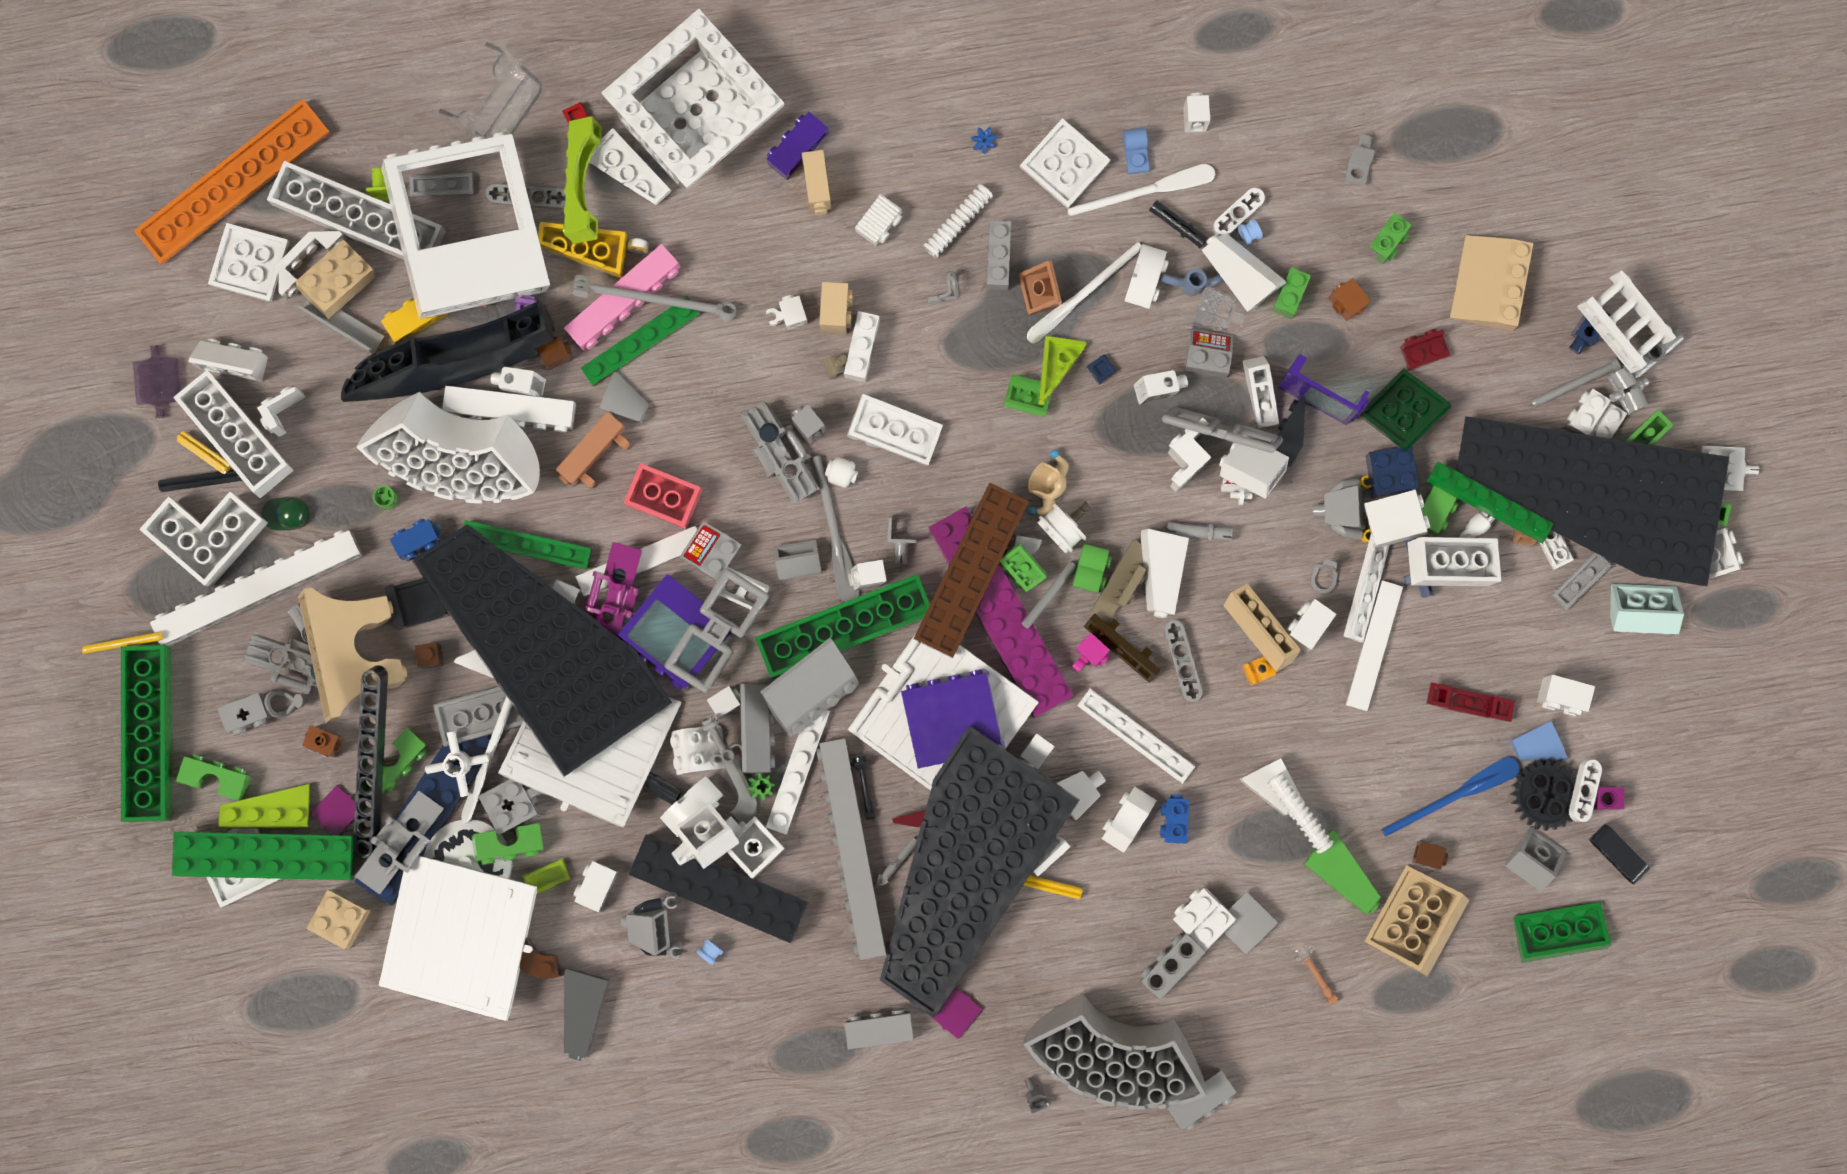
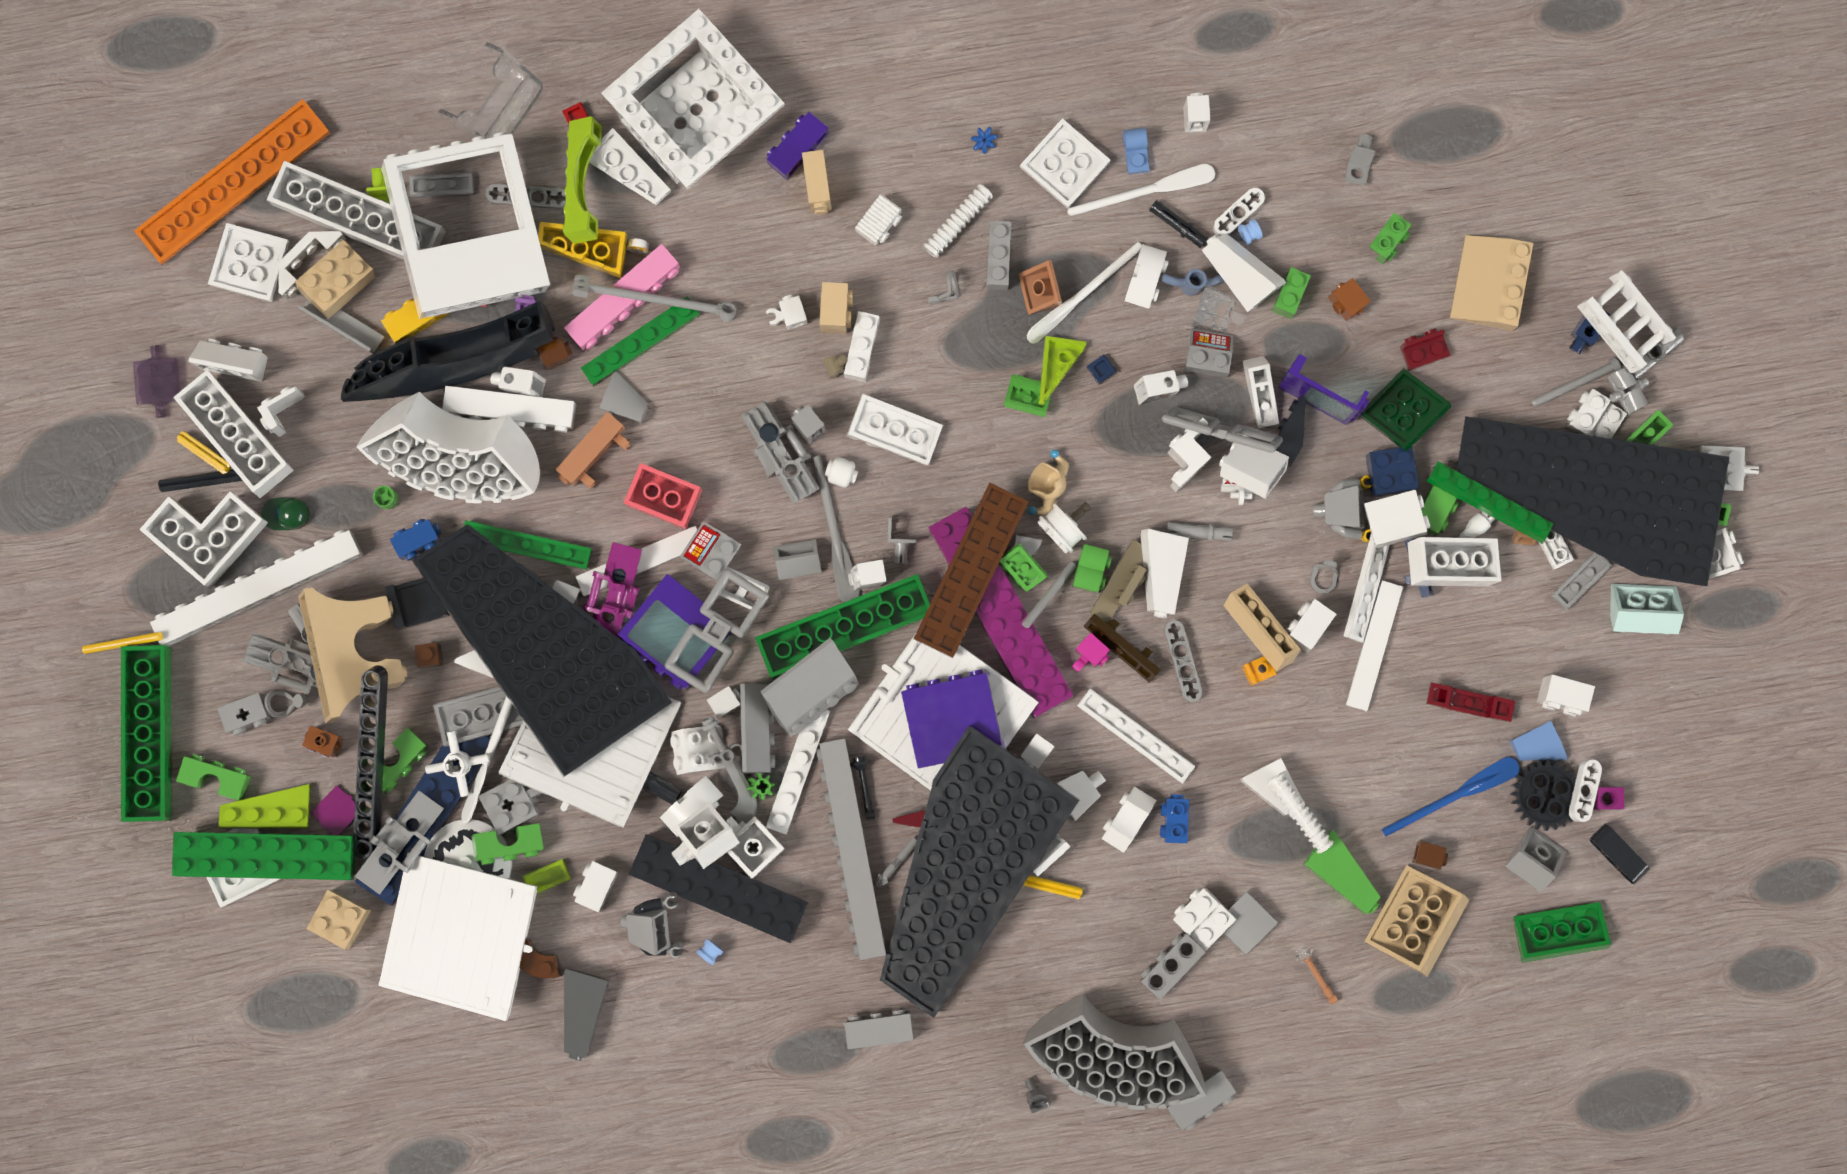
(957, 1013): magenta piece -> none

